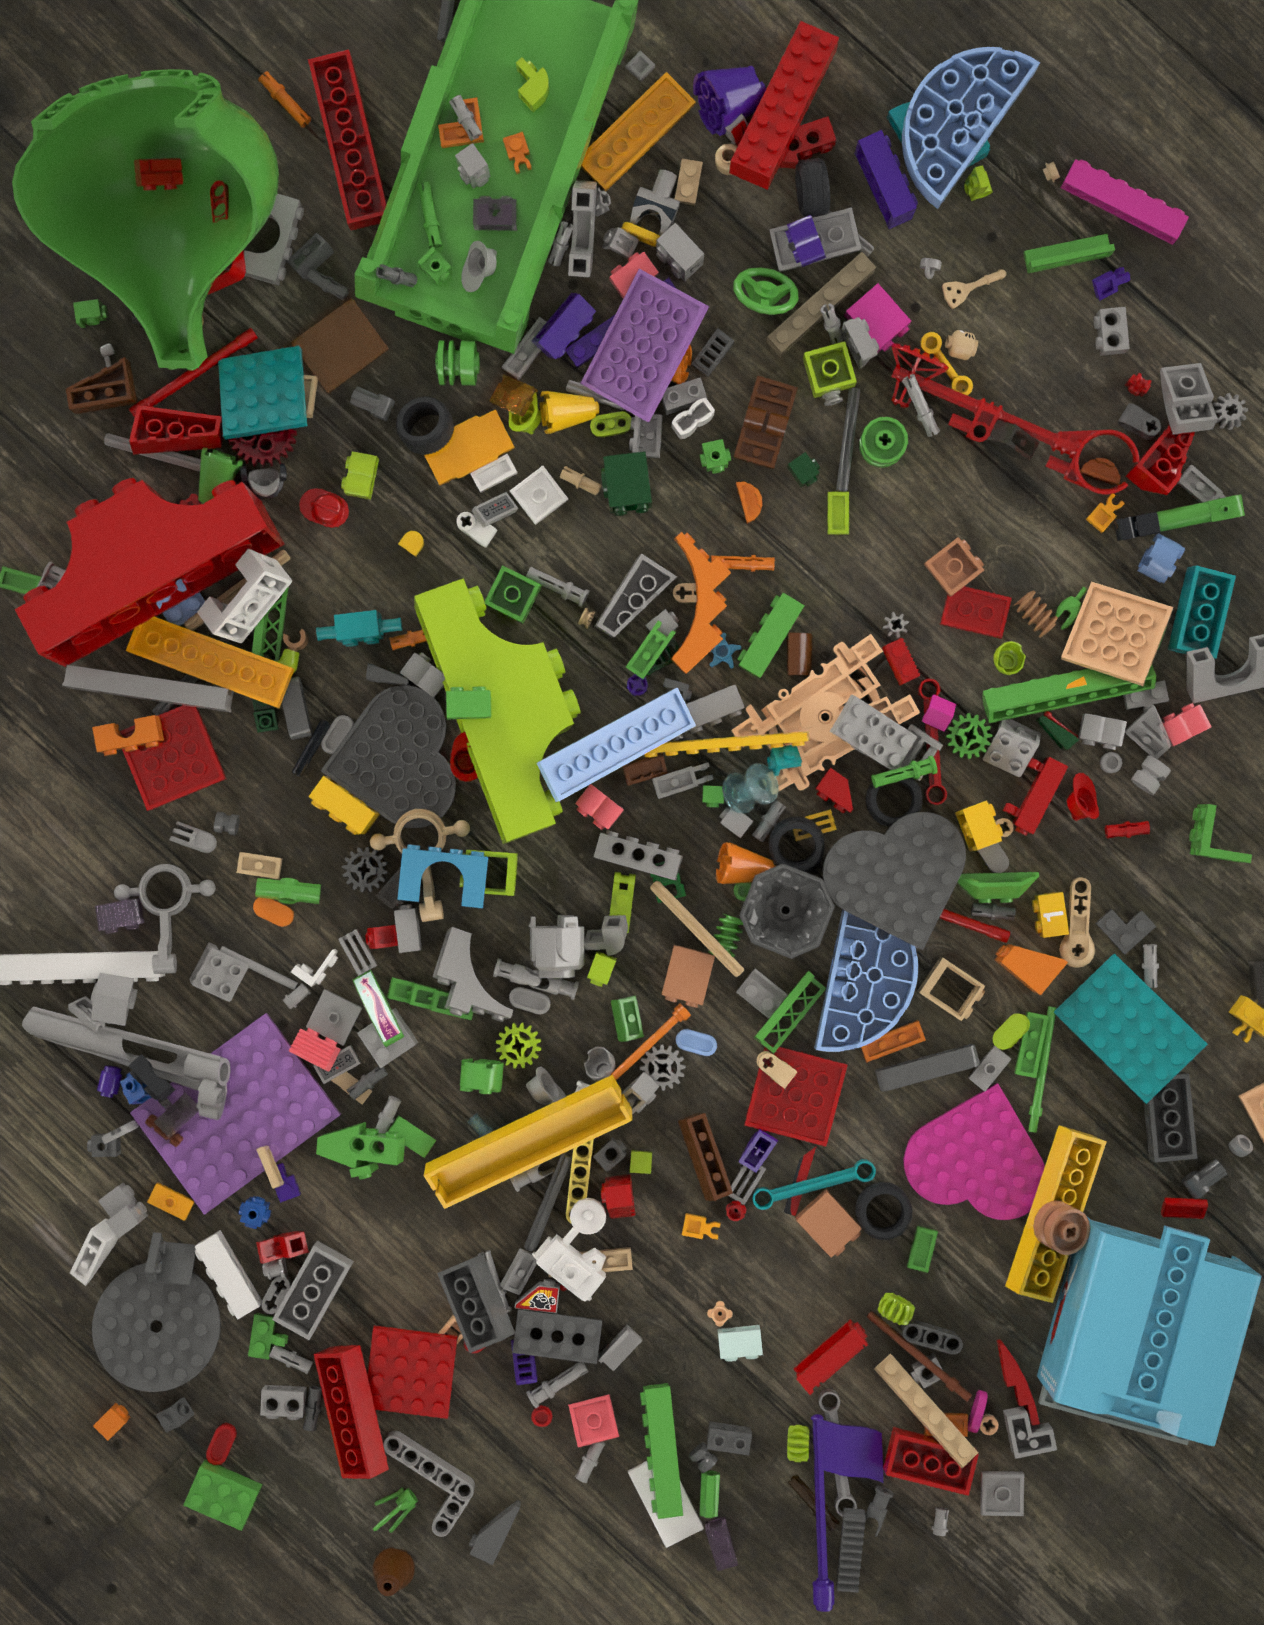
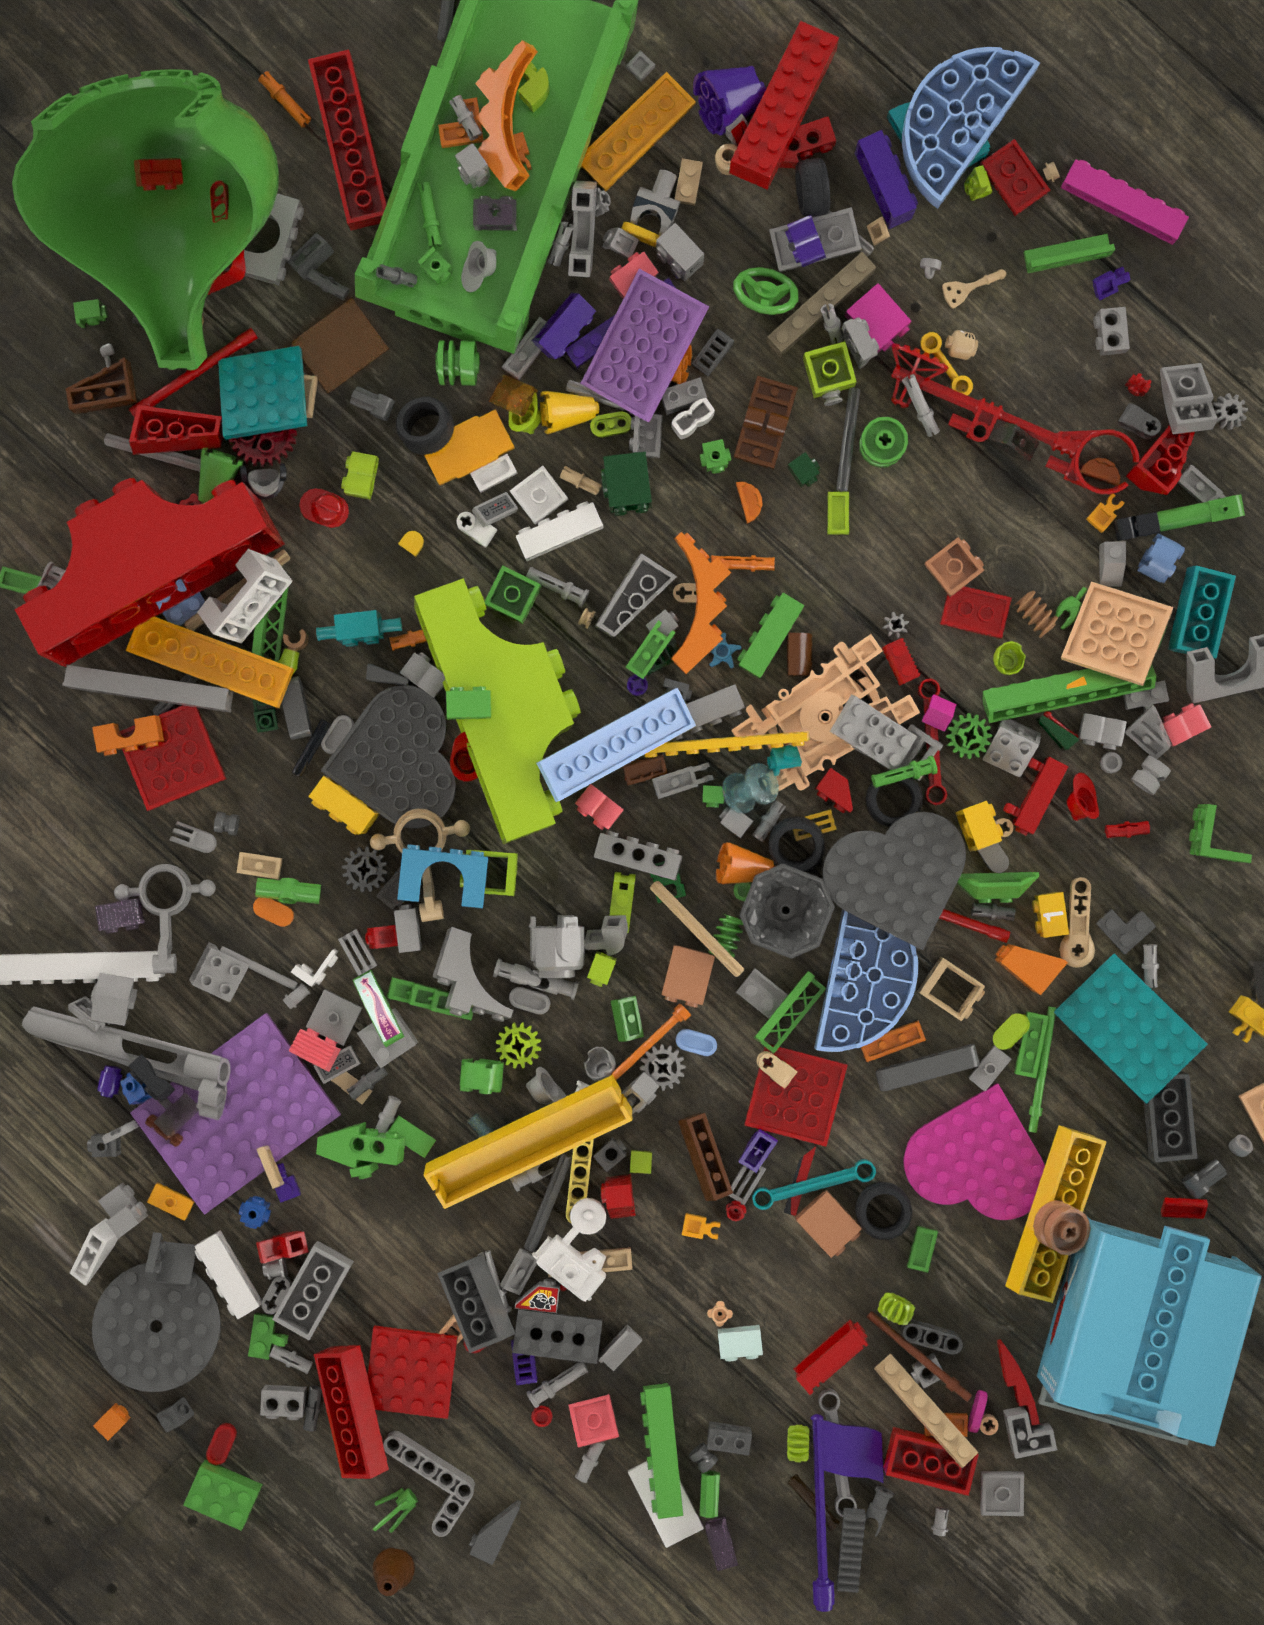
(496, 116): none -> orange arch
(559, 531): none -> white brick
(878, 231): none -> tan slope
(1015, 177): none -> red tile
(1112, 563): none -> light grey slope

